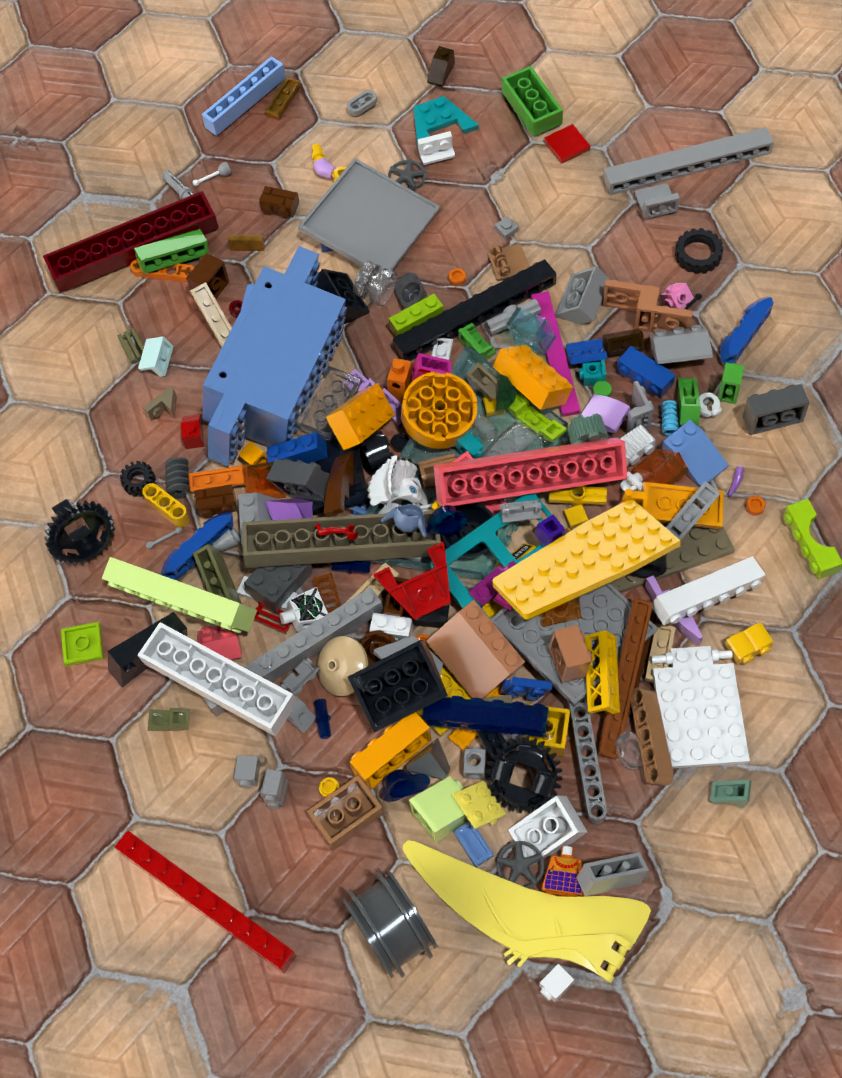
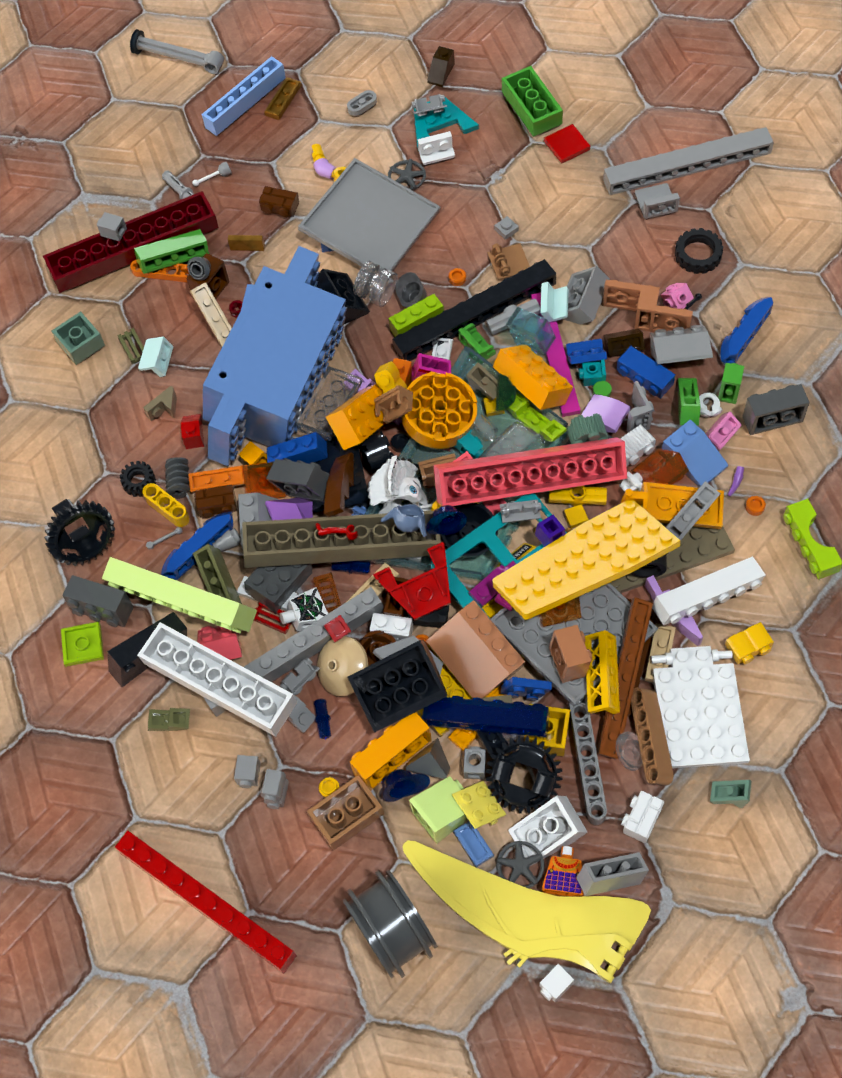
(78, 338): none -> sand green brick
(98, 601): none -> dark grey brick
(111, 226): none -> light grey brick
(199, 268): none -> dark grey cone
(211, 61): none -> light grey piece
(337, 628): none -> red tile
(388, 377): none -> yellow brick
(394, 403): none -> medium nougat hinge
(435, 104): none -> light grey hinge
(554, 302): none -> light aqua panel
(642, 817): none -> white brick
(669, 417): medium azure piece -> none
(723, 430): none -> bright pink slope

